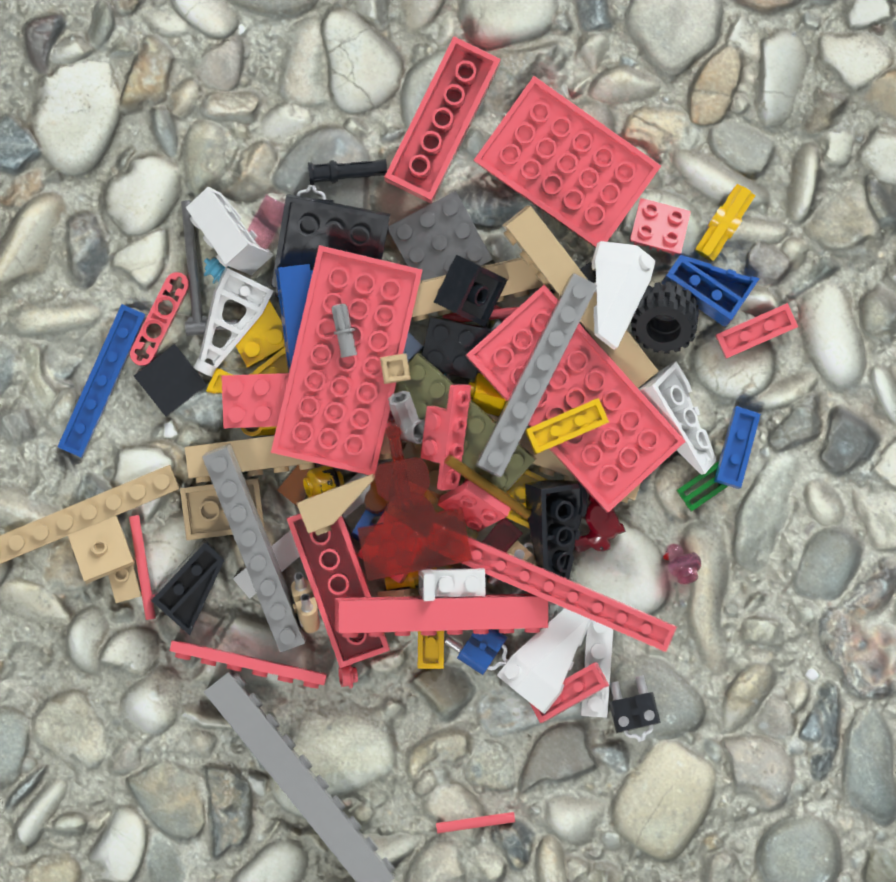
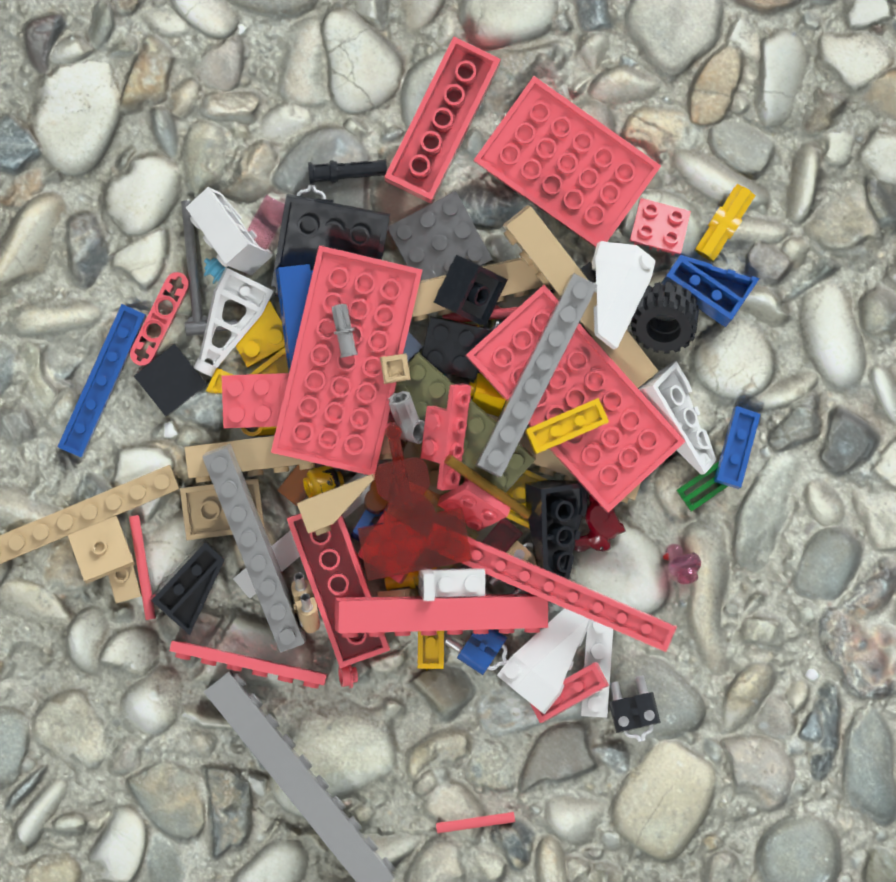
(756, 331): coral plate -> none

